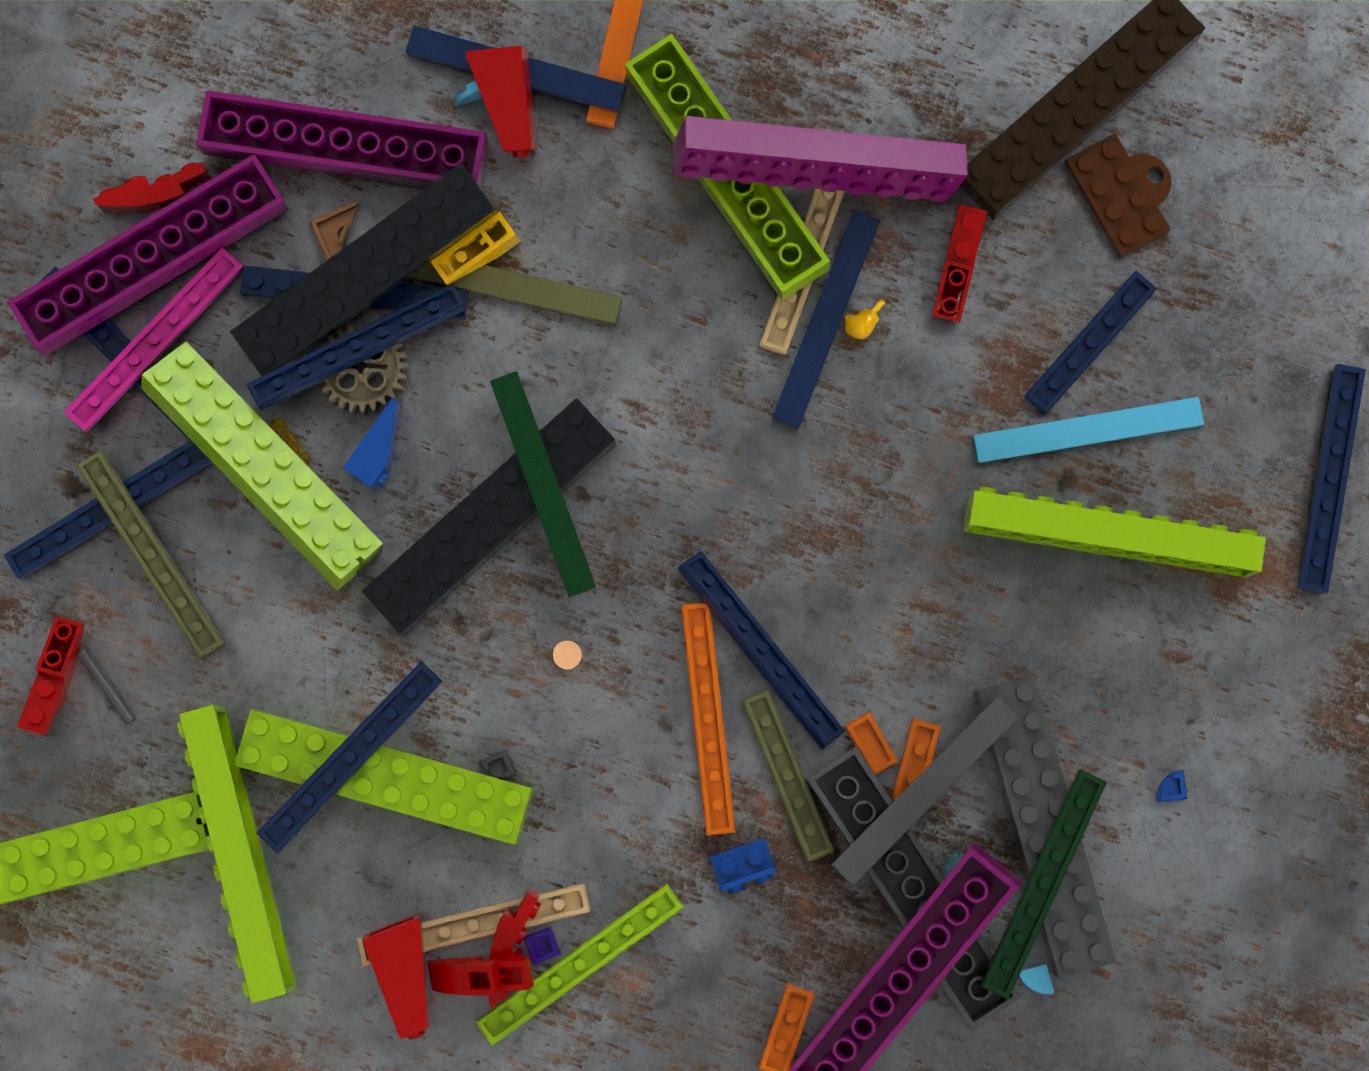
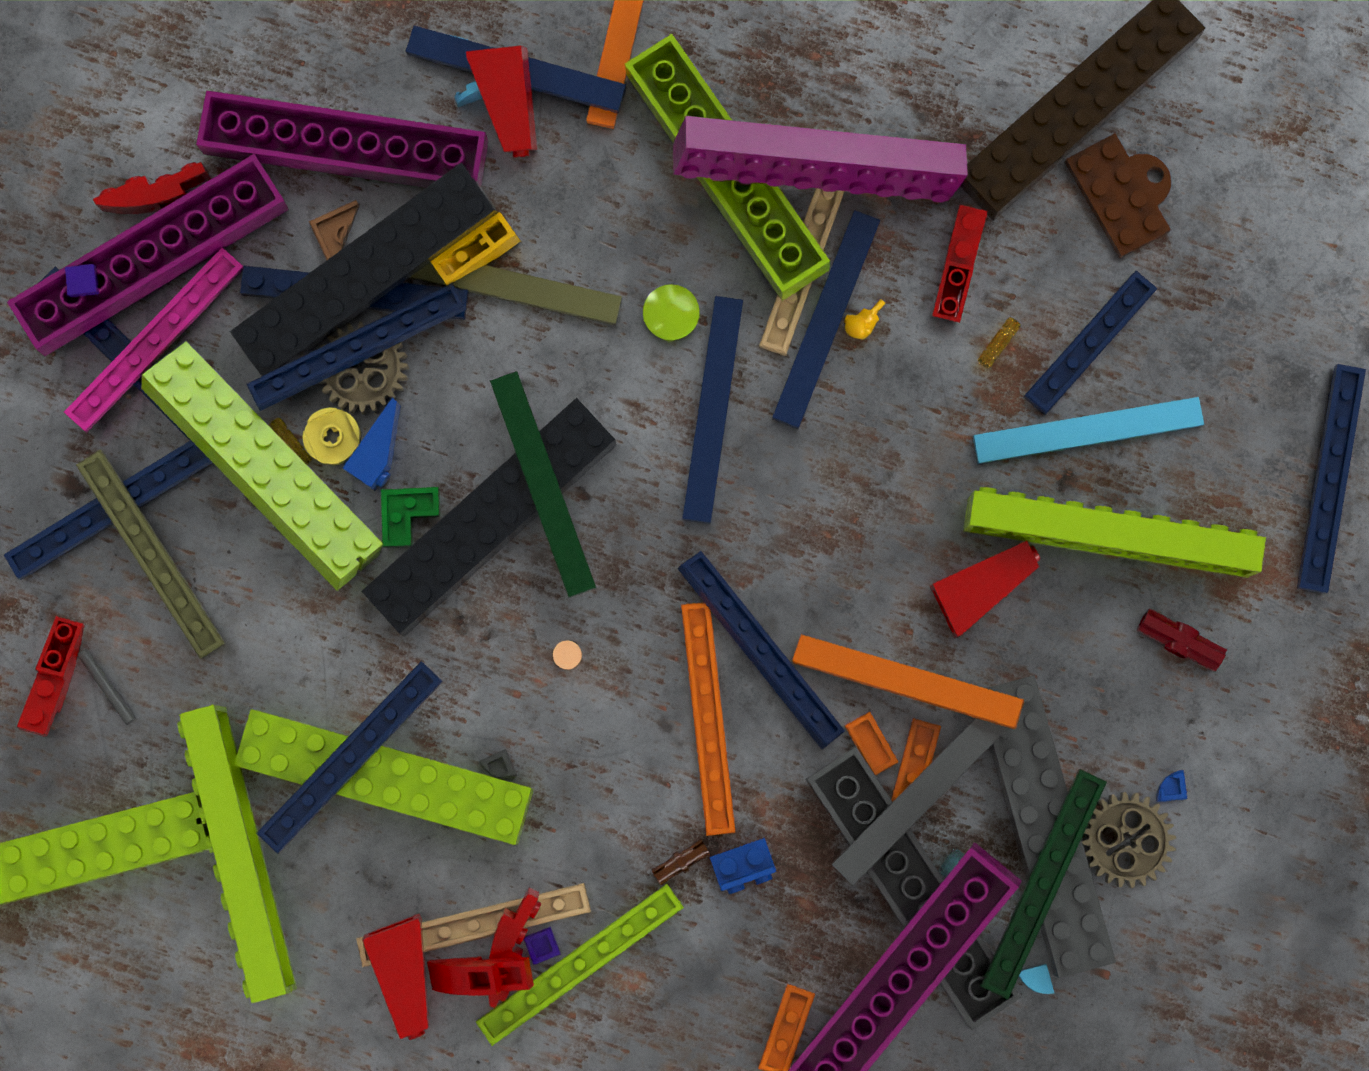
(81, 280): none -> dark purple tile
(317, 429): none -> light yellow plate
(399, 508): none -> green plate
(671, 312): none -> lime dish
(681, 862): none -> reddish brown pin
(712, 410): none -> dark blue tile
(788, 776): olive tile -> none
(908, 681): none -> orange tile
(978, 588): none -> red slope
(999, 342): none -> clear yellow axle
(1141, 862): none -> dark tan gear
(1181, 640): none -> dark red piece

